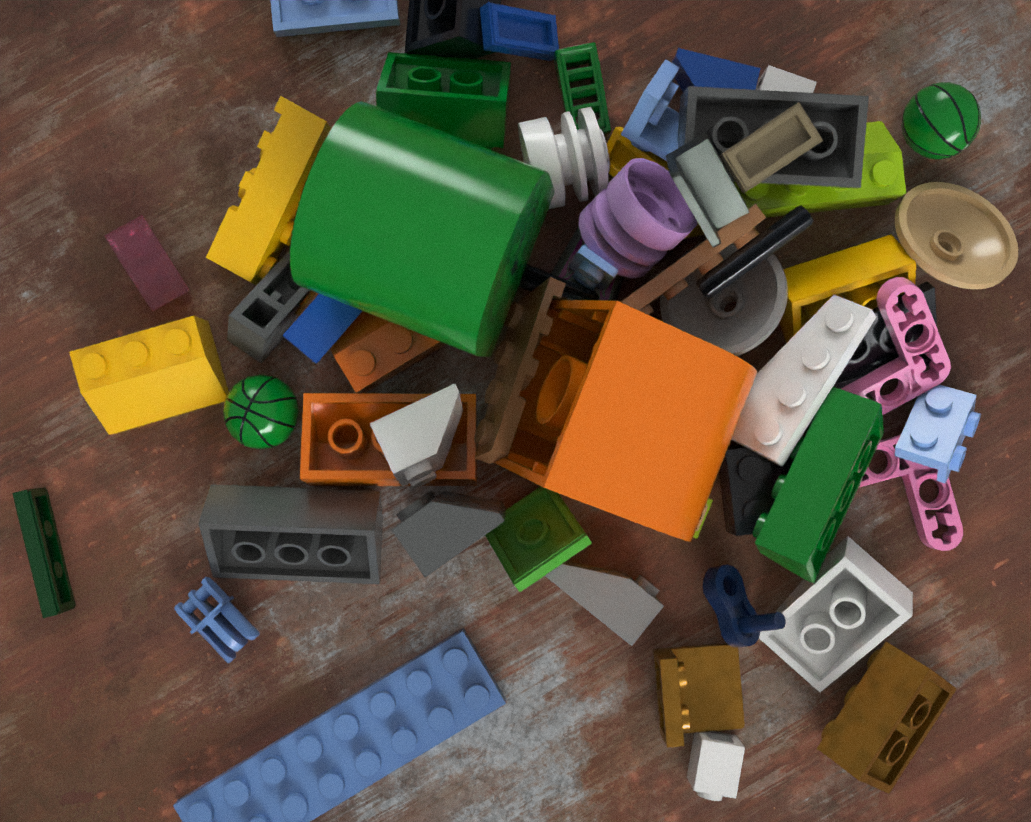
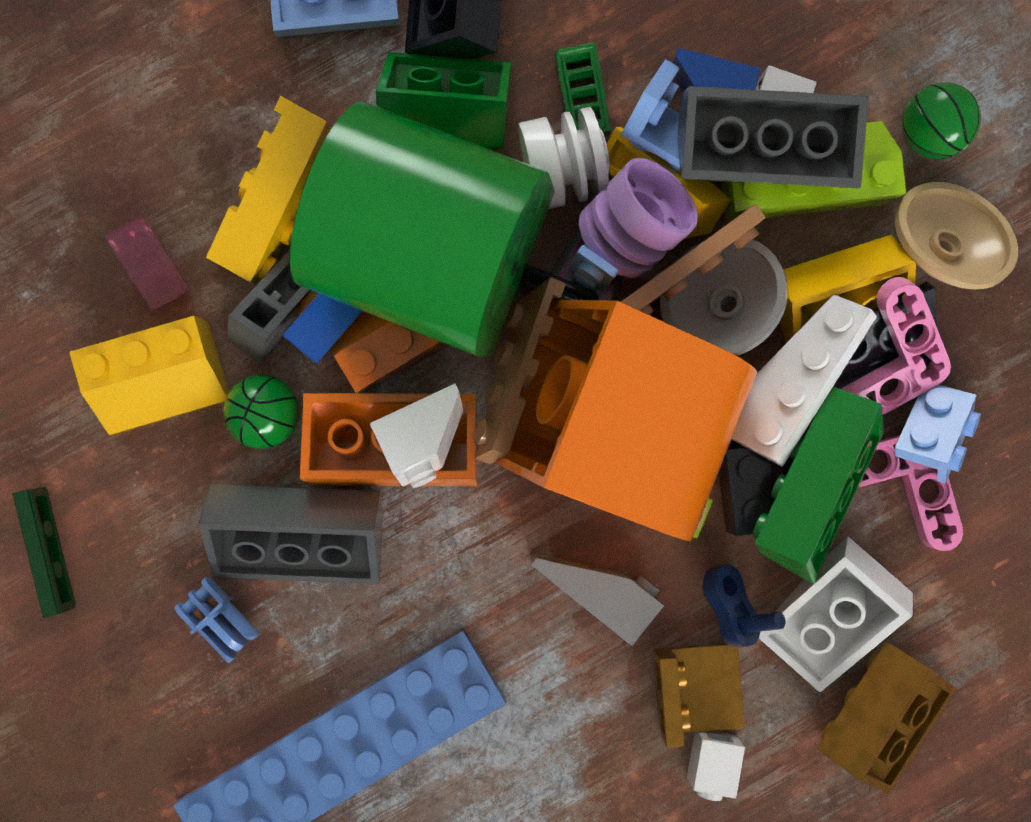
(444, 526): dark grey slope -> none
(519, 31): blue tile -> none
(536, 537): bright green tile -> none
(706, 186): panel -> none
(755, 251): black axle -> none
(771, 147): dark tan tile -> none

